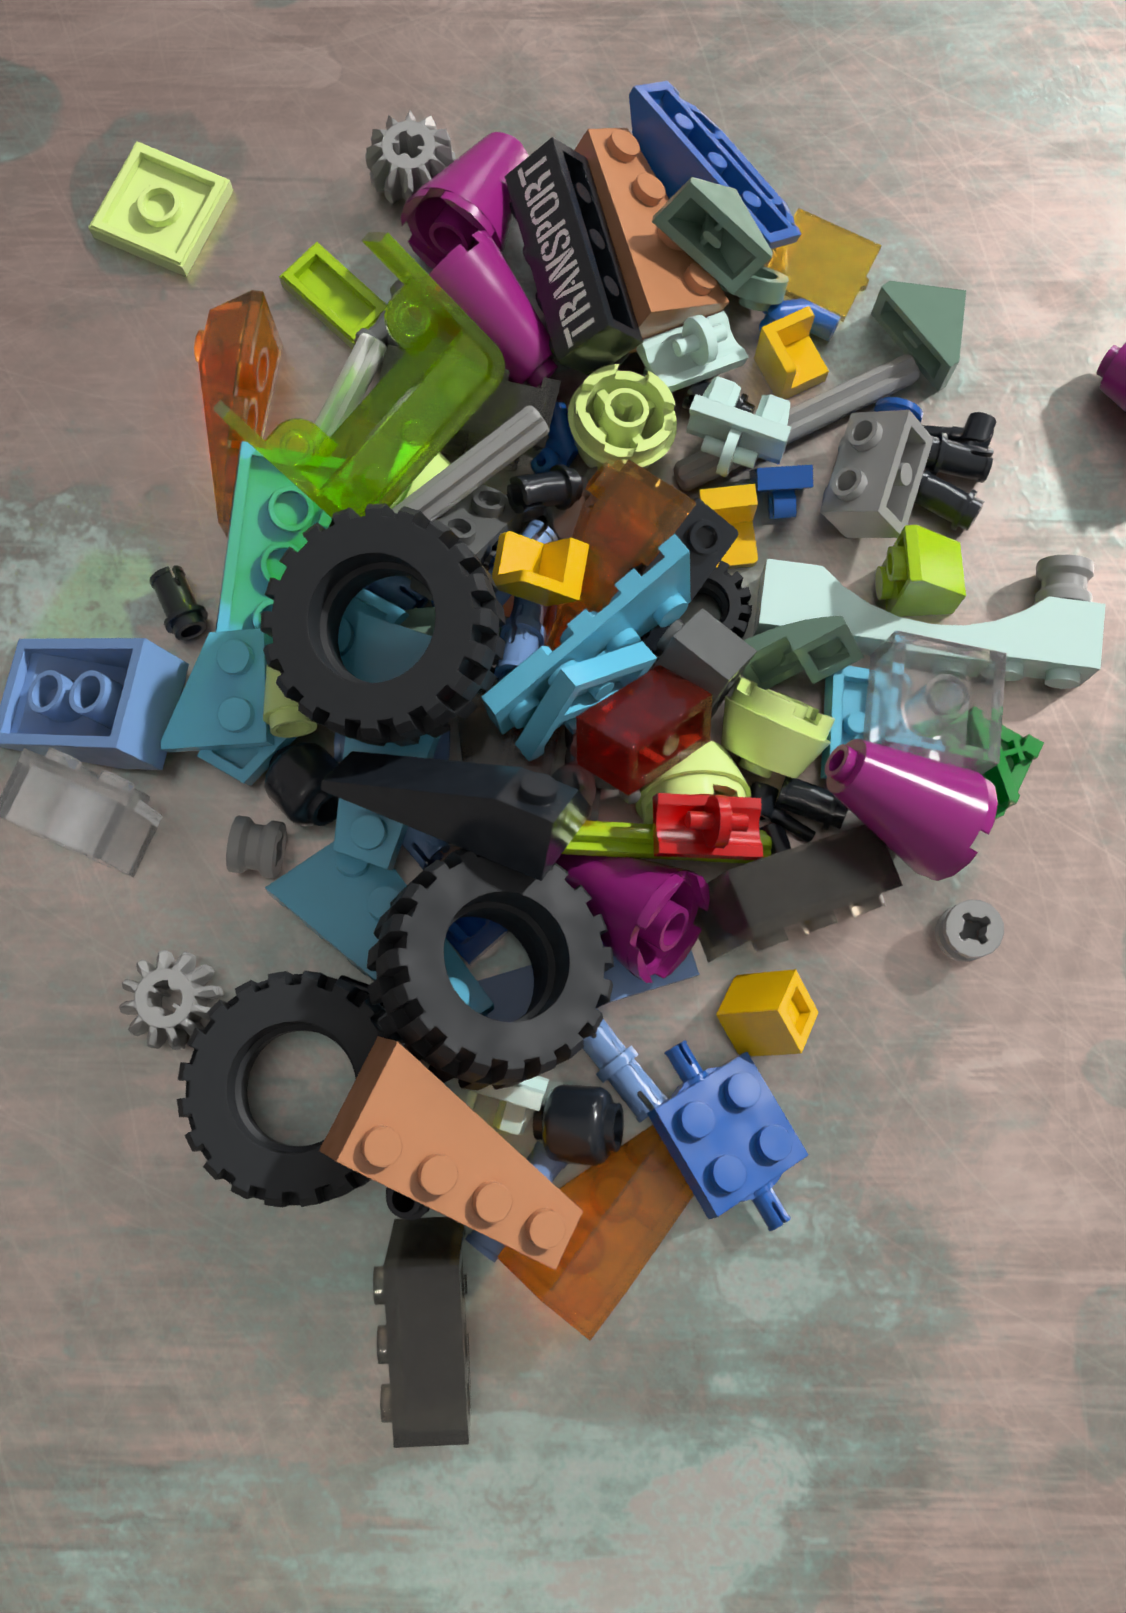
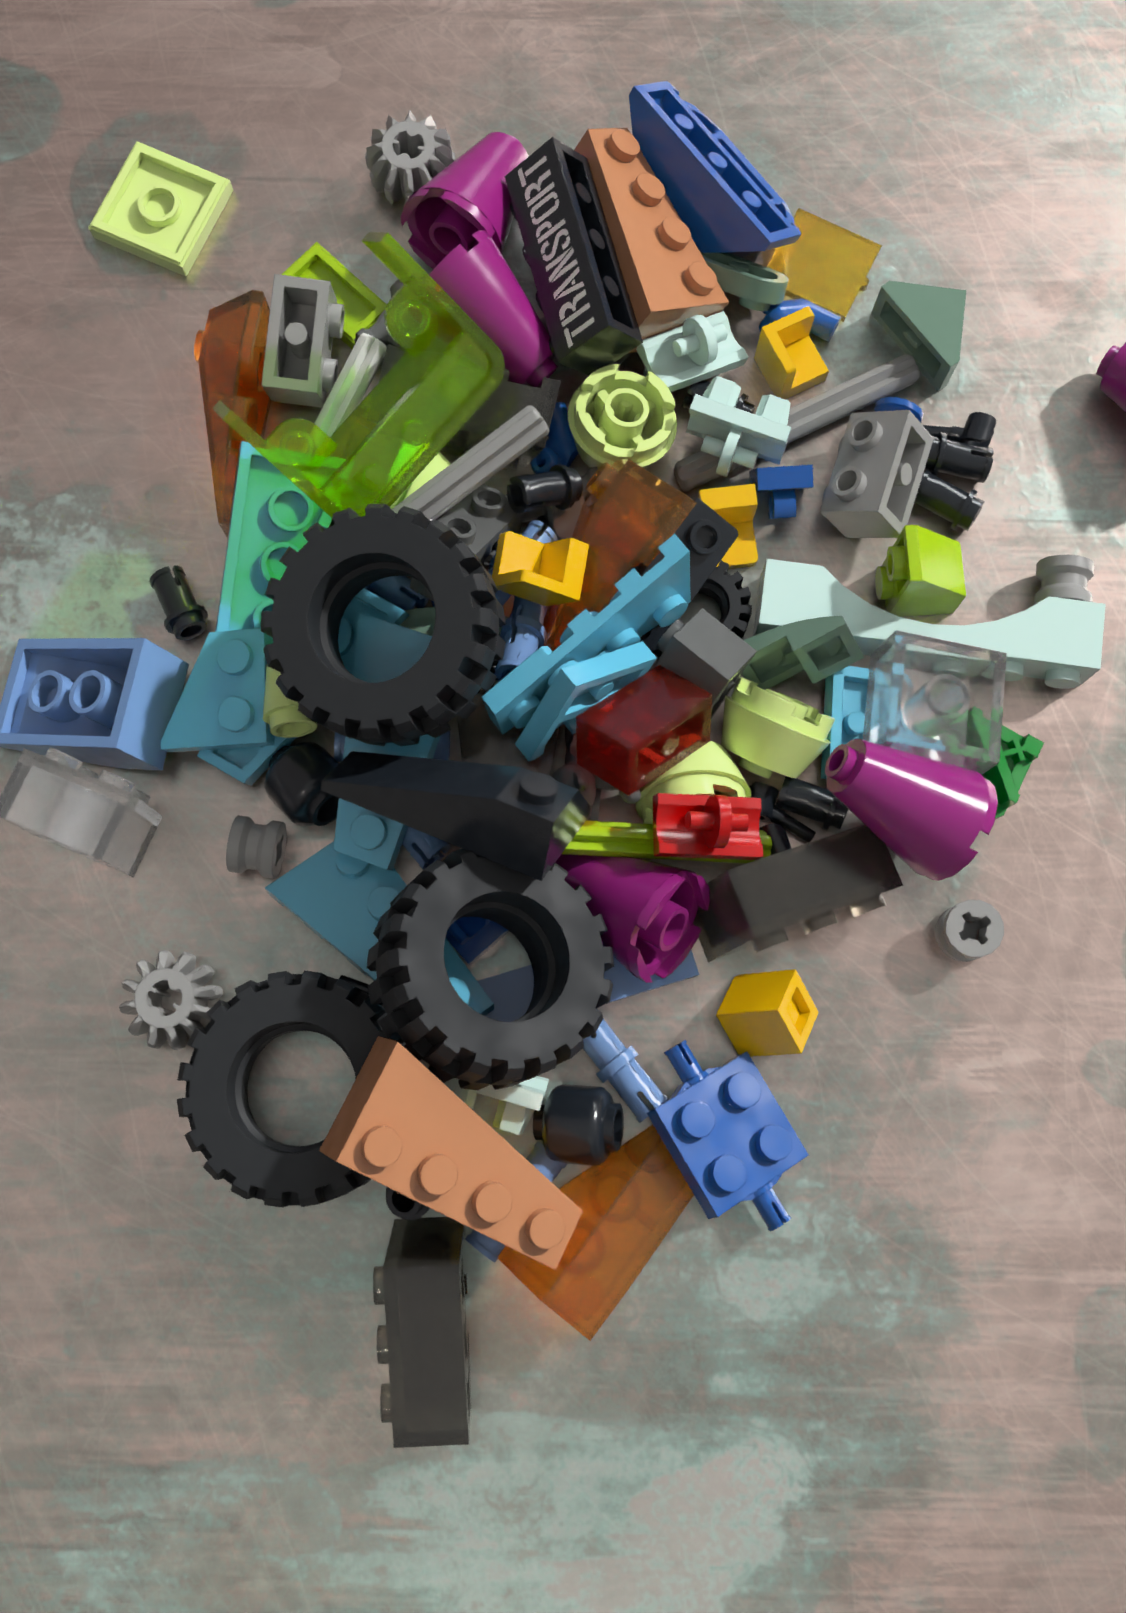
(300, 341): none -> light grey brick
(715, 231): sand green slope -> none

